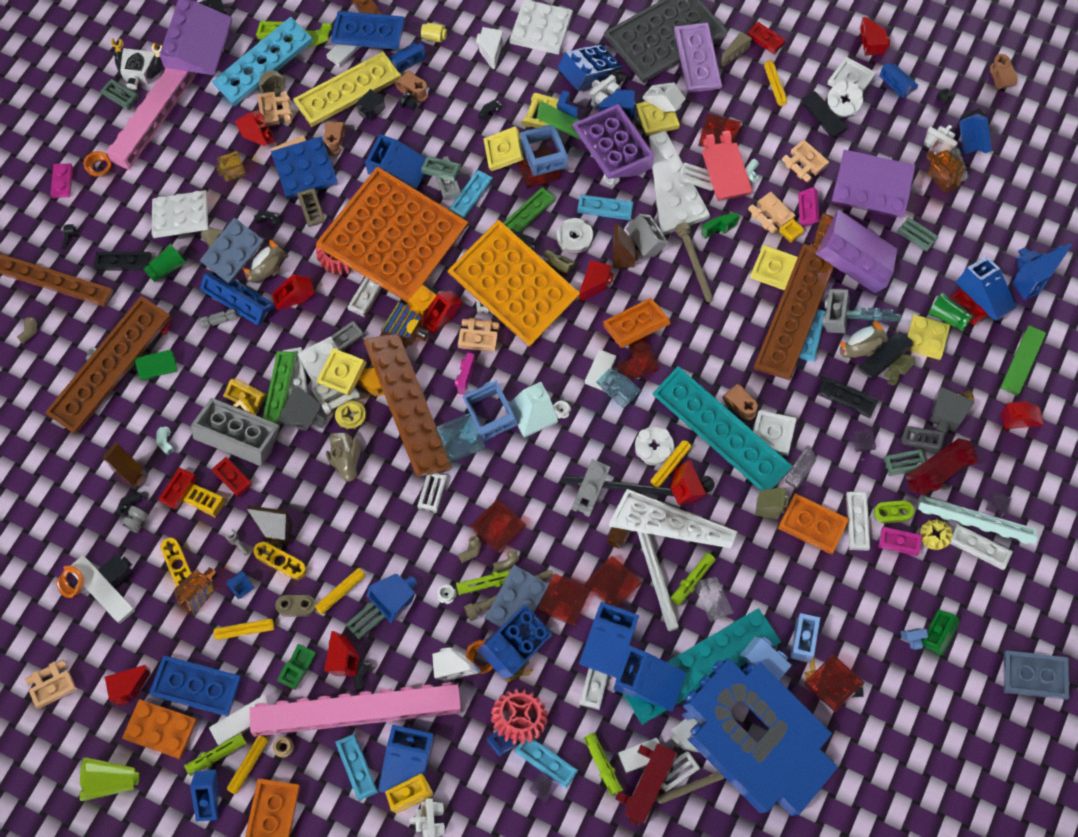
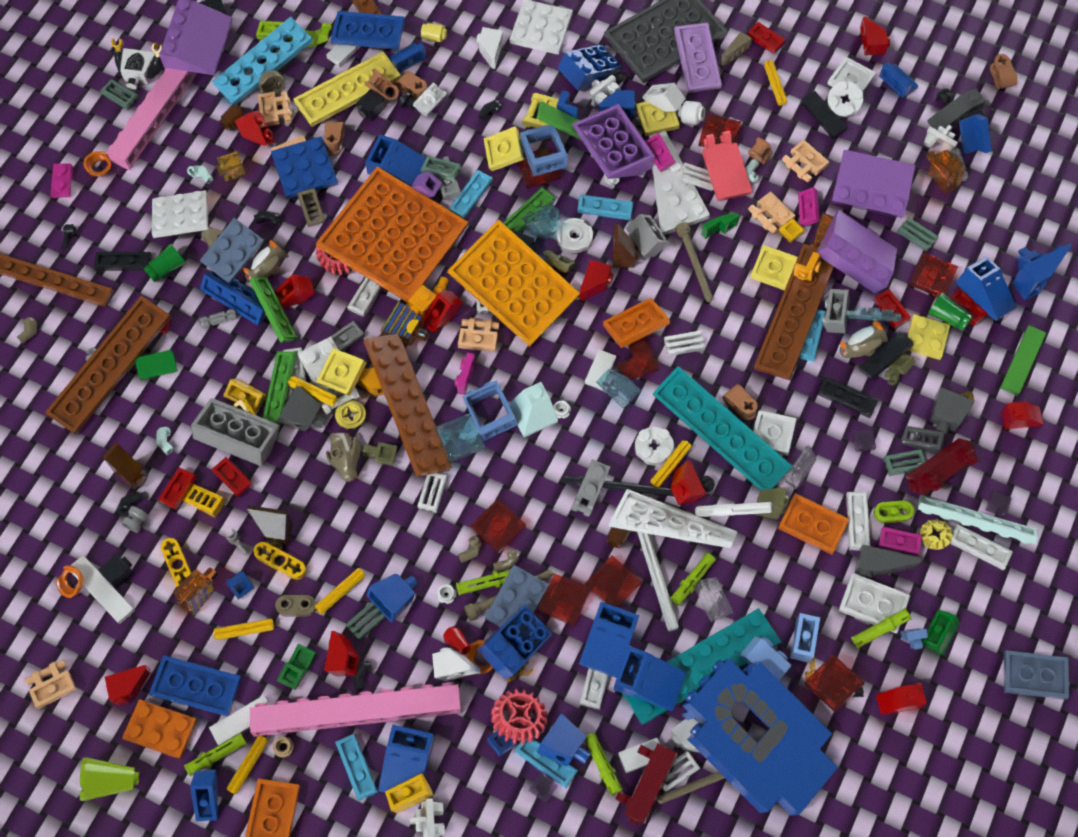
(200, 172): none -> light aqua arm
(231, 114): none -> reddish brown brick
(273, 309): none -> bright green tile
(313, 391): none -> yellow axle
(380, 83): none -> nougat piece
(383, 453): none -> olive plate
(426, 184): none -> medium lavender brick
(429, 99): none -> white hips
(441, 286): none -> light orange arm
(455, 638): none -> red cone
(543, 222): none -> clear light blue cylinder
(564, 743): none -> blue torso
(663, 157): none -> dark pink plate
(691, 112): none -> white head
(698, 339): none -> white tile
(733, 509): none -> white axle
(761, 151): none -> nougat piece
(807, 272): none -> light orange bracket
(871, 600): none -> white plate
(880, 562): none -> dark grey slope
(886, 625): none -> lime pin
(888, 301): none -> red plate
(901, 699): none -> red slope
(933, 275): none -> clear red plate
(952, 112): none -> dark grey slope

